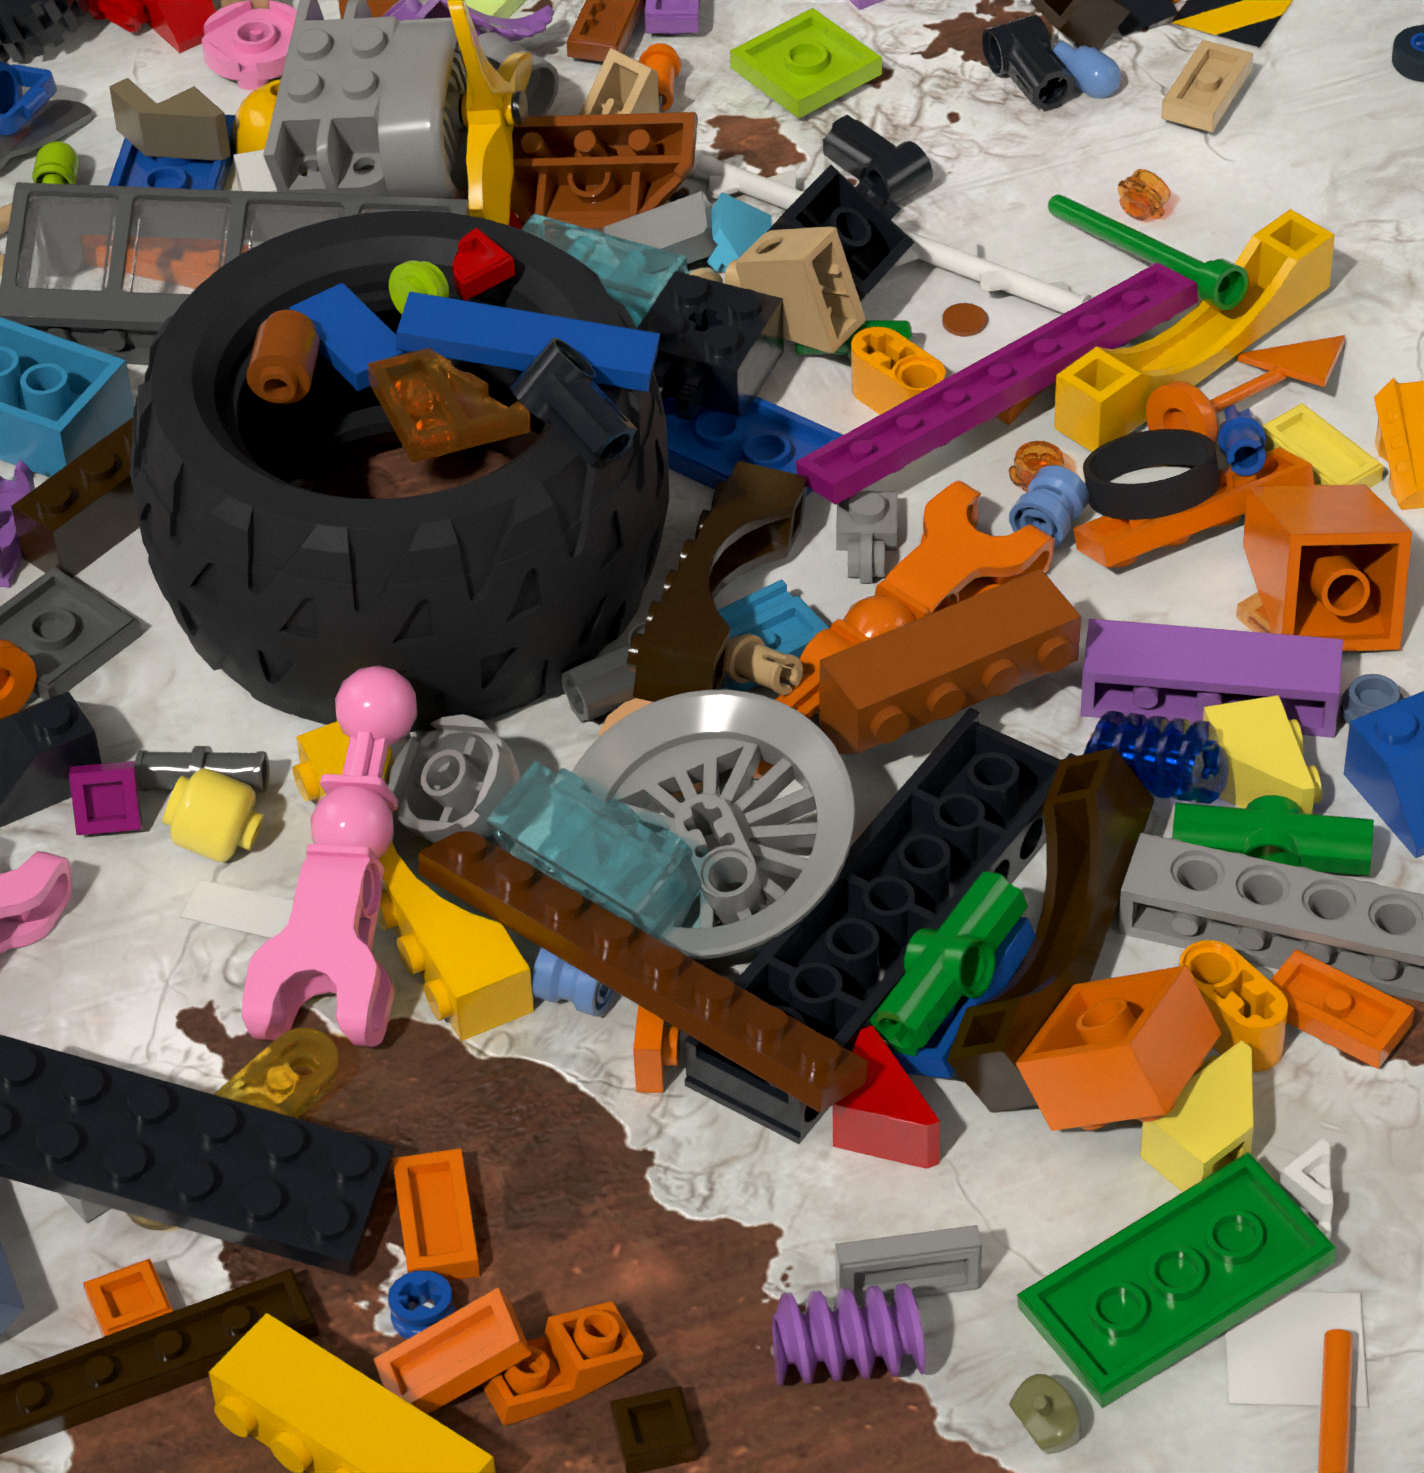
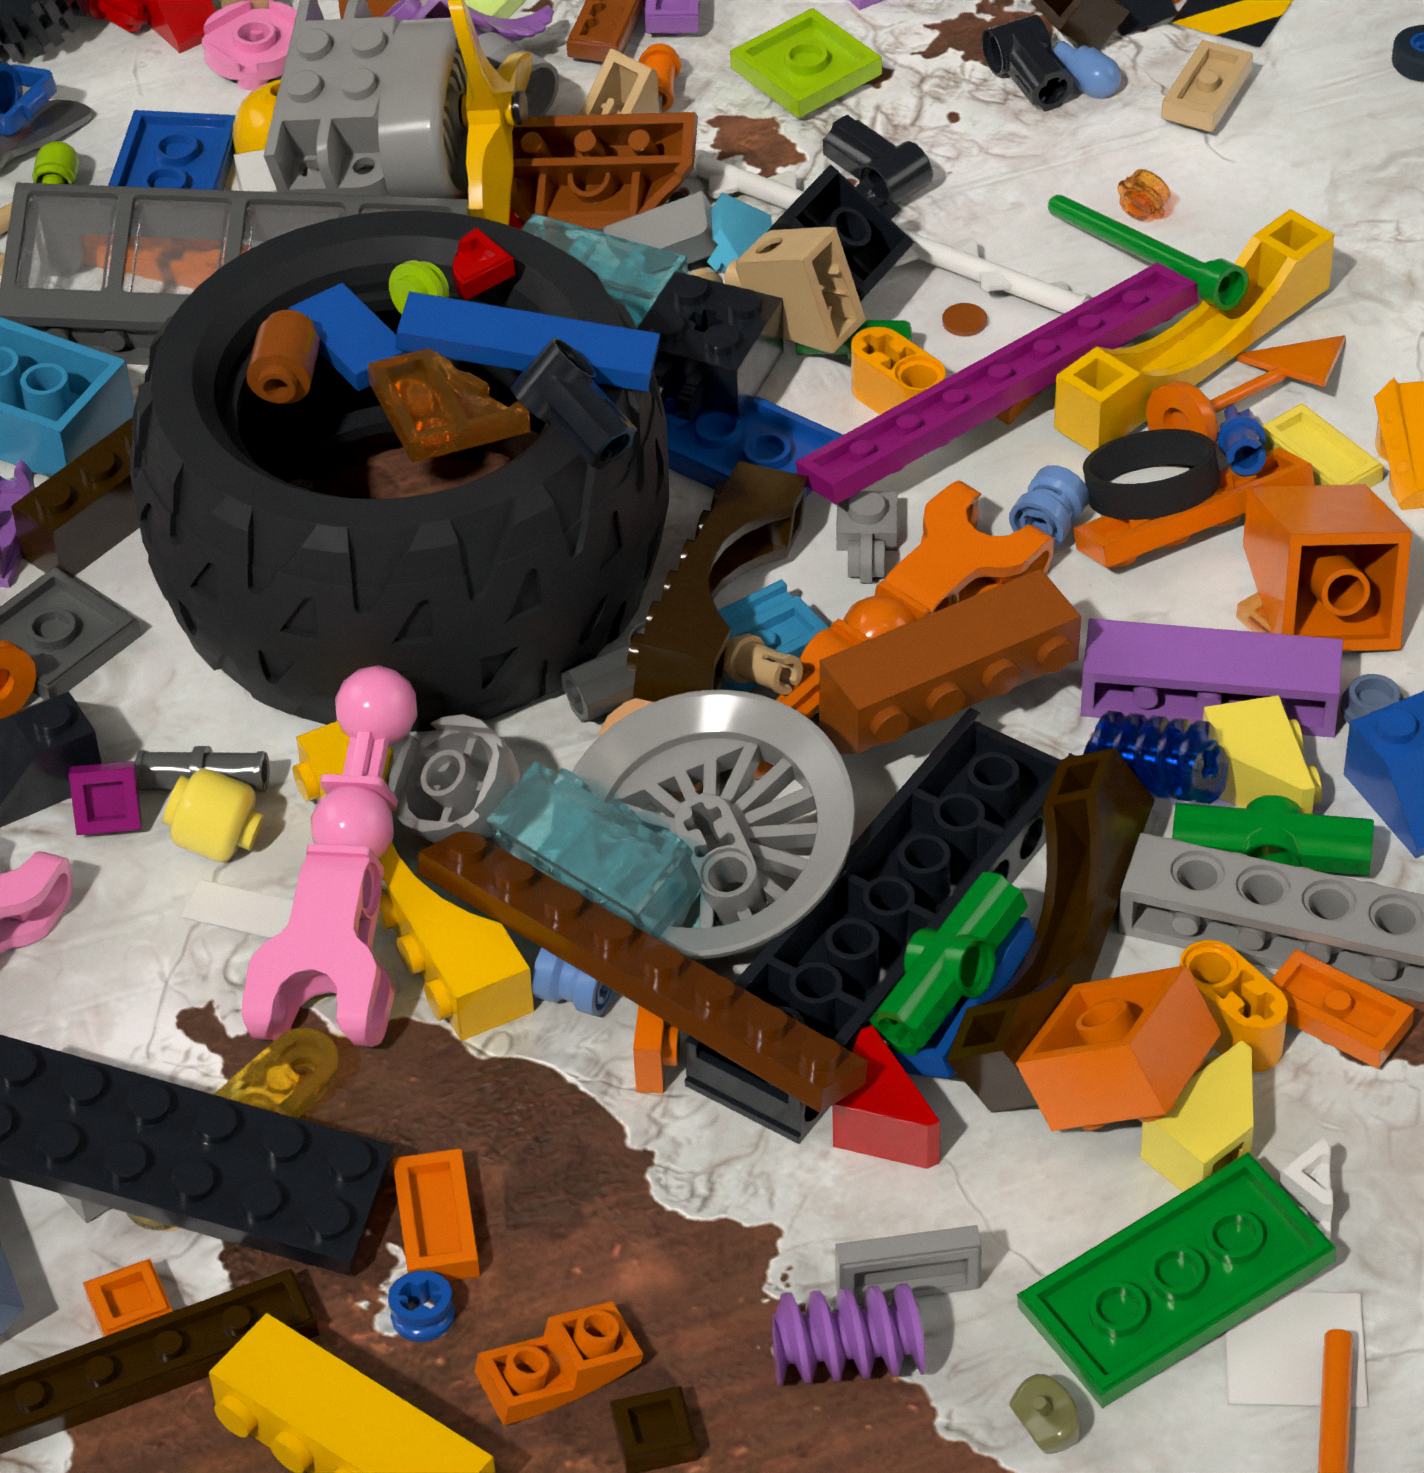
(175, 128): dark tan slope -> none
(455, 1353): orange tile -> none
(1030, 459): clear orange plate -> none

